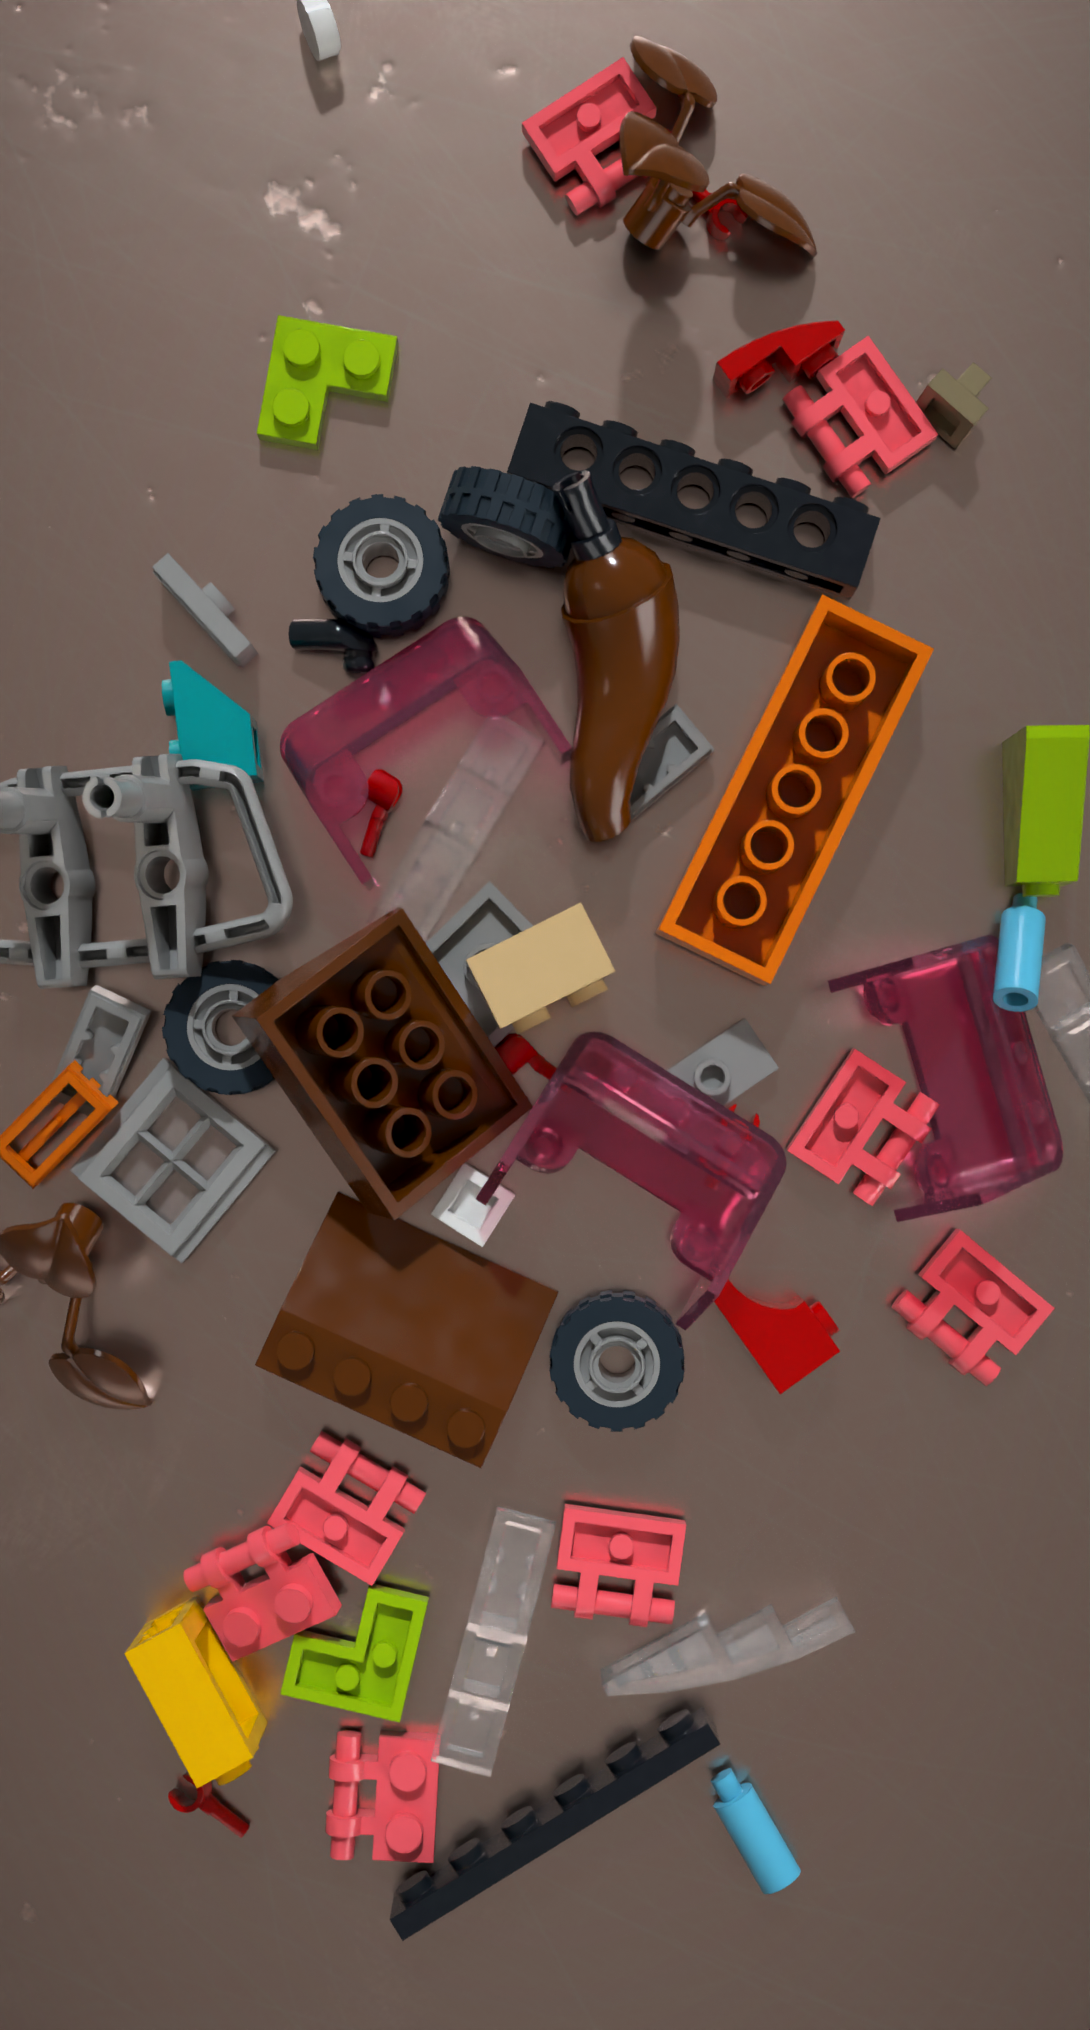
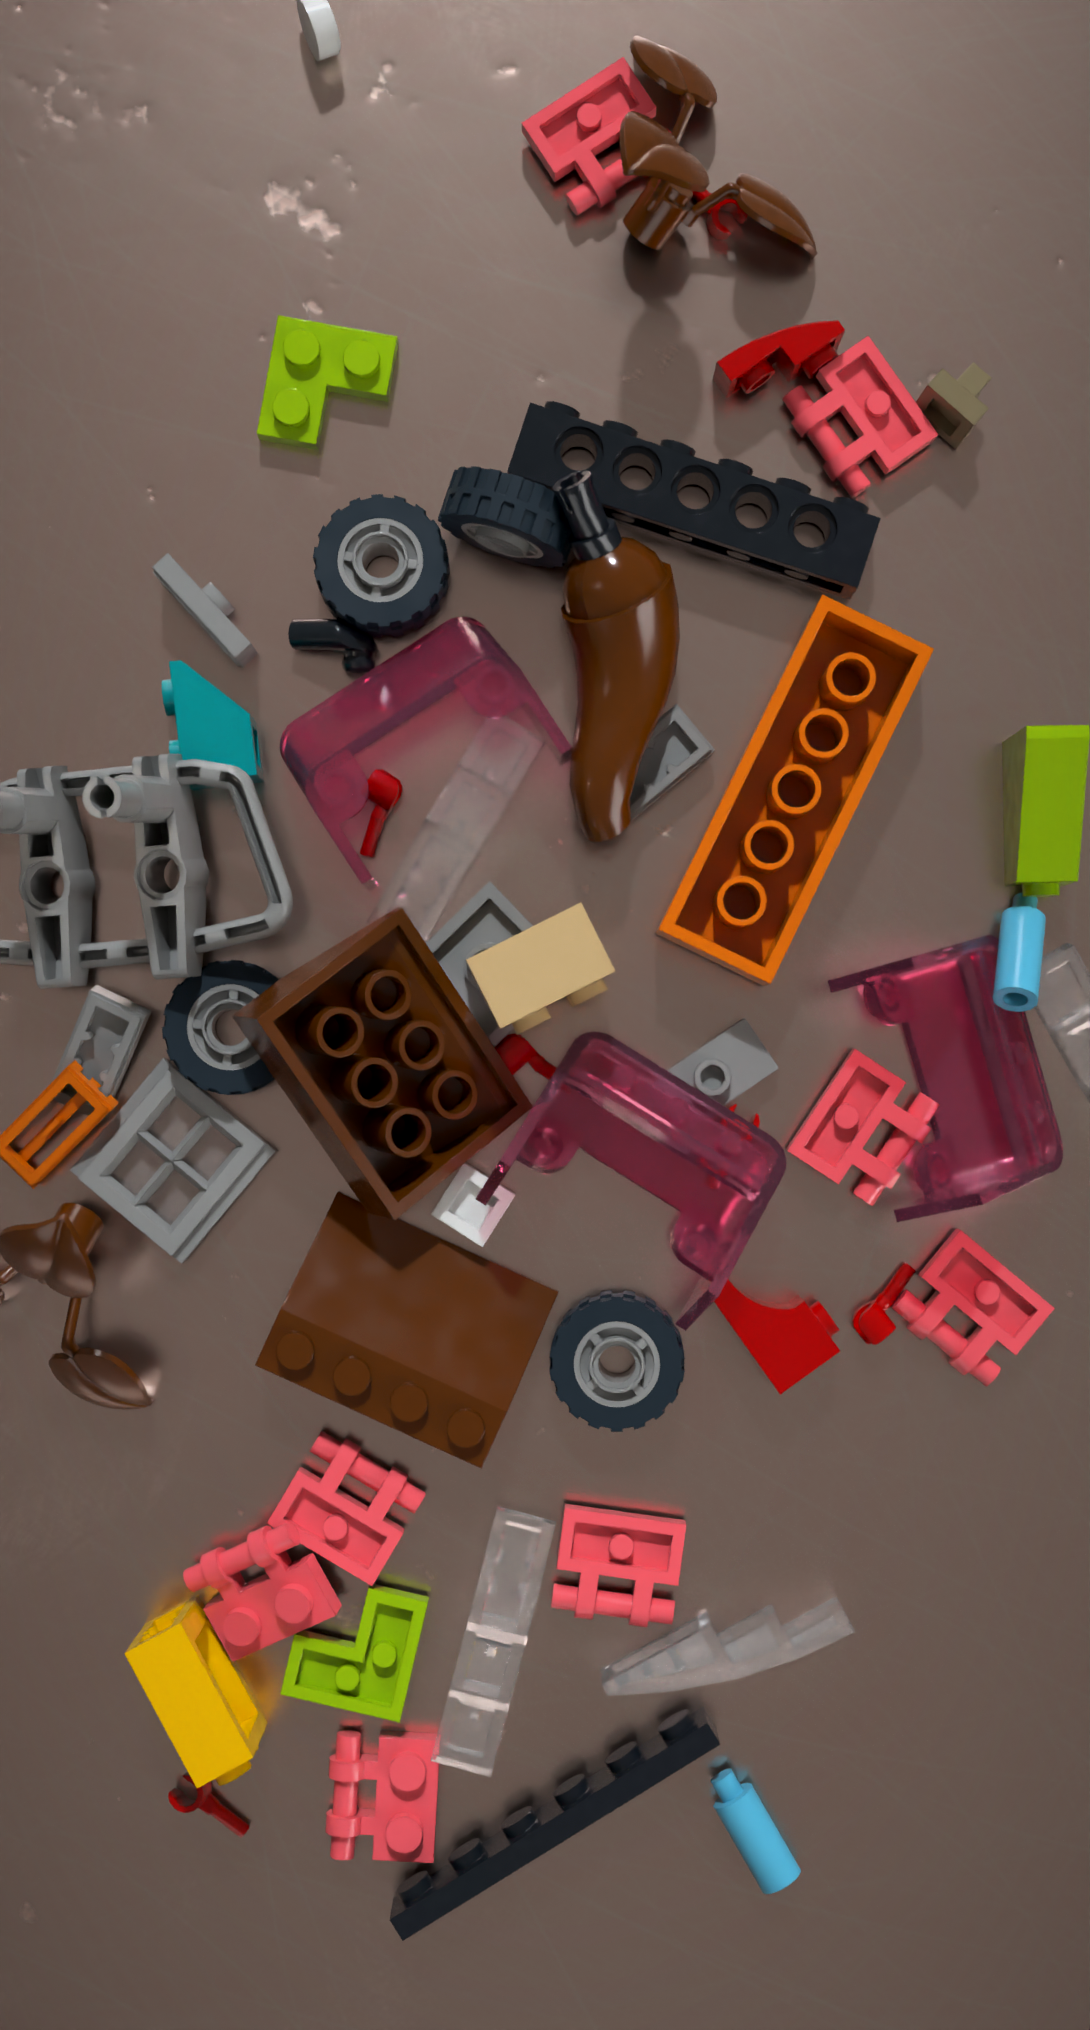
(871, 1320): none -> red hand

